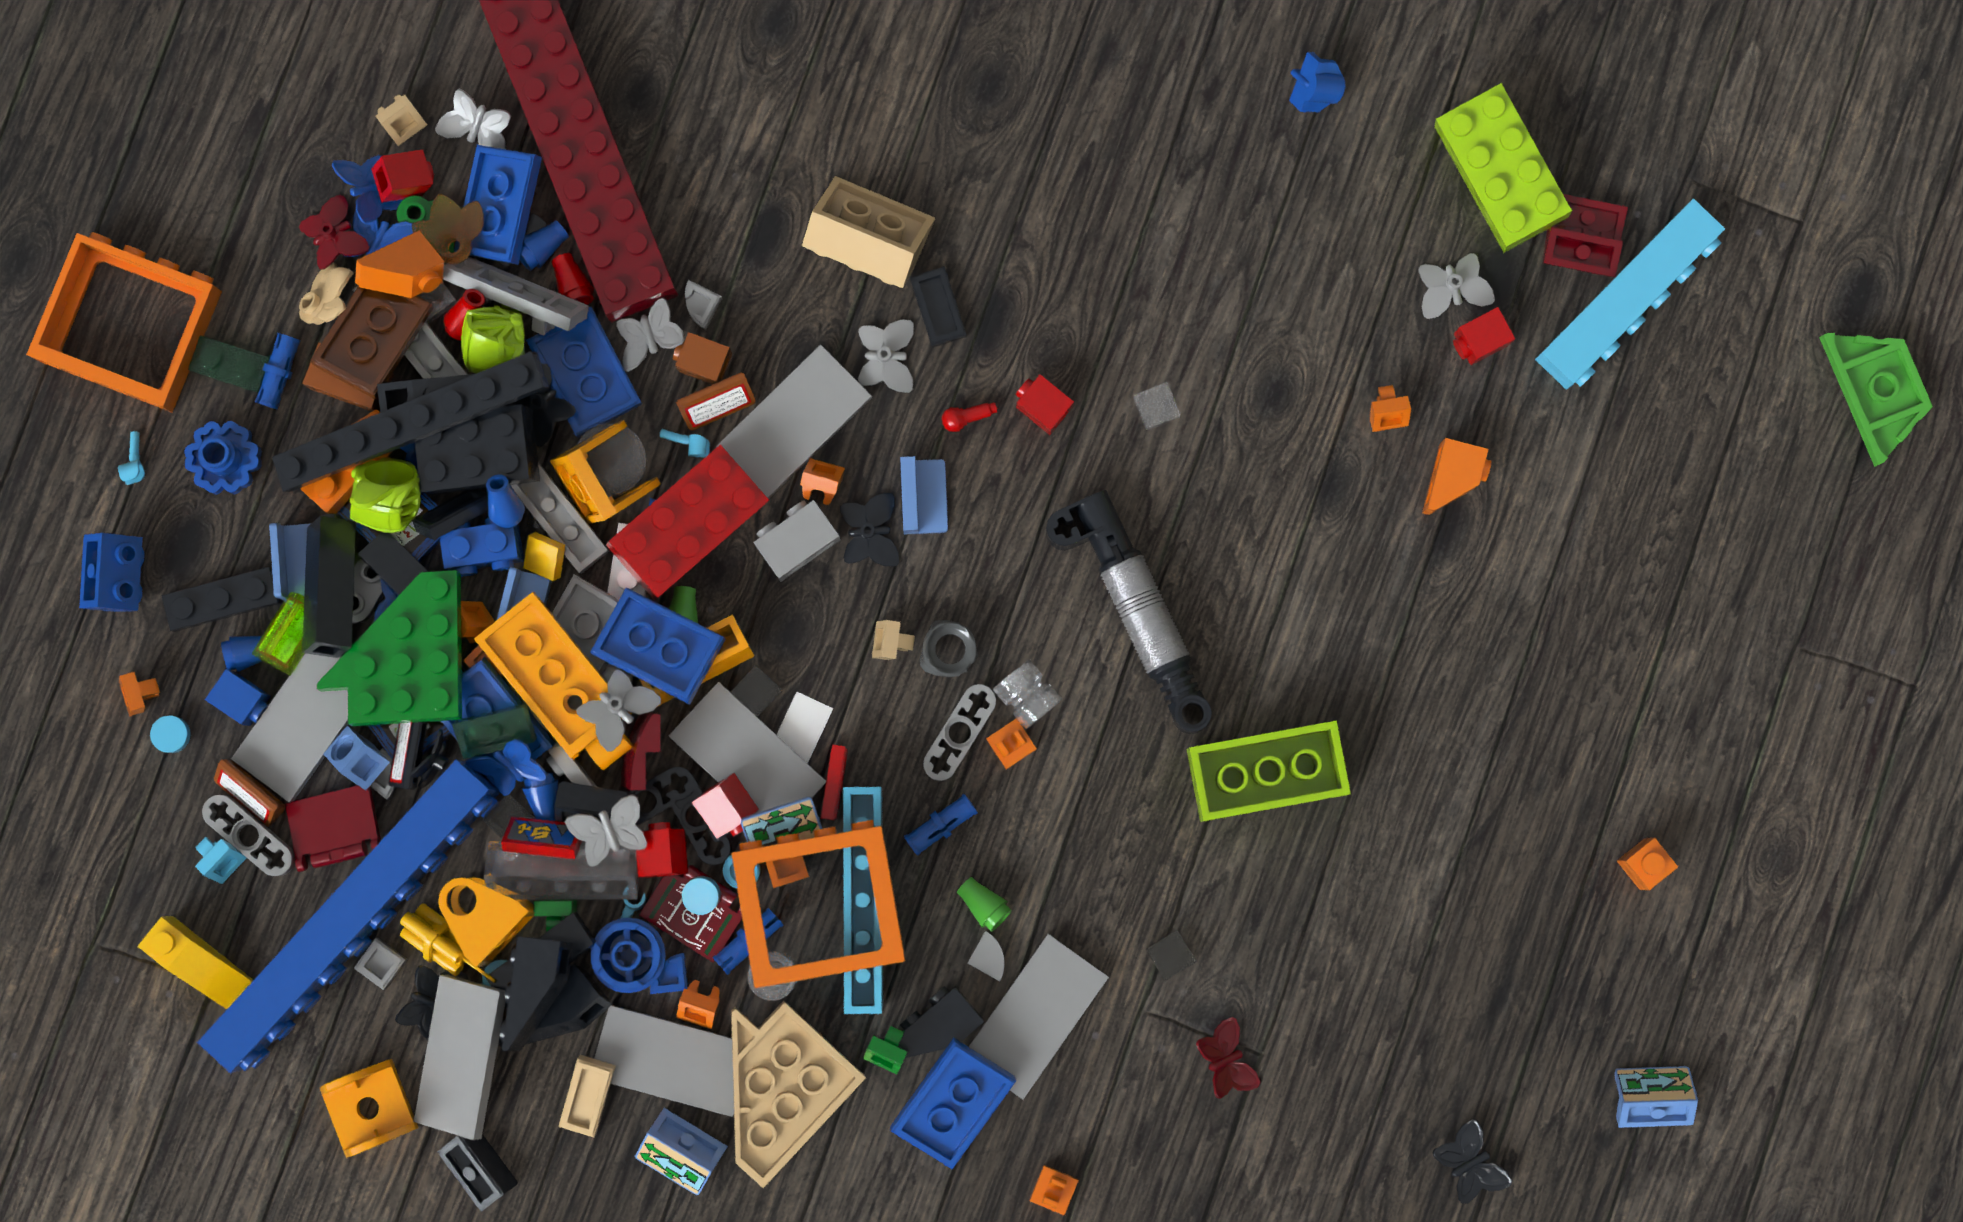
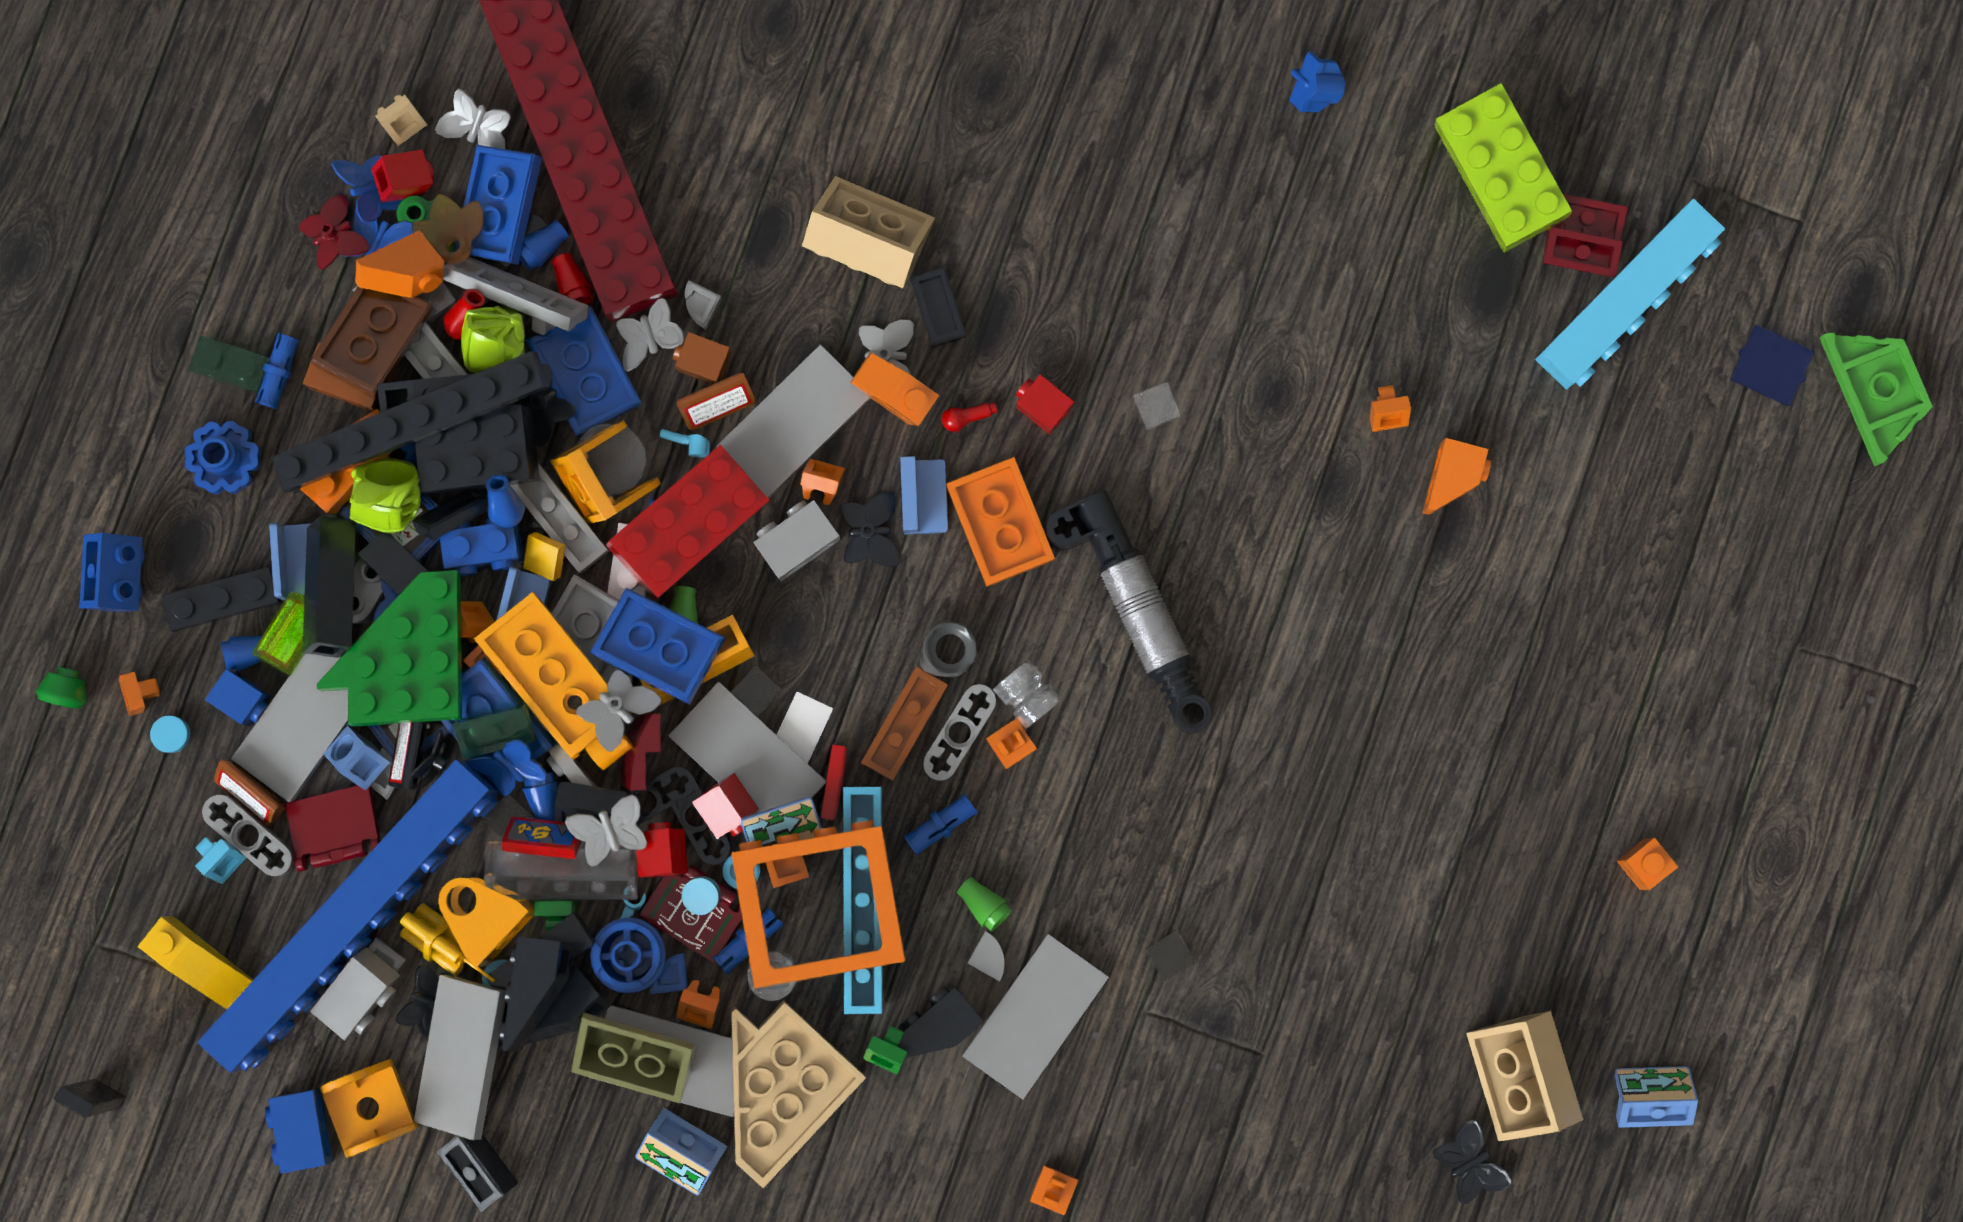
(63, 688): none -> green cone
(68, 296): orange piece -> none
(89, 1098): none -> black tile
(132, 471): medium azure hand -> none
(299, 1131): none -> blue brick
(324, 299): tan plate -> none
(355, 994): none -> light grey brick
(587, 1096): tan tile -> none
(633, 1058): none -> olive slope
(889, 640): tan tile -> none
(894, 389): none -> orange slope
(904, 723): none -> dark orange plate
(953, 1103): blue tile -> none
(1000, 522): none -> orange plate
(1222, 1058): dark red piece -> none
(1268, 771): lime brick -> none
(1454, 282): light grey piece -> none
(1483, 336): red brick -> none
(1525, 1077): none -> tan slope
(1772, 365): none -> clear blue piece

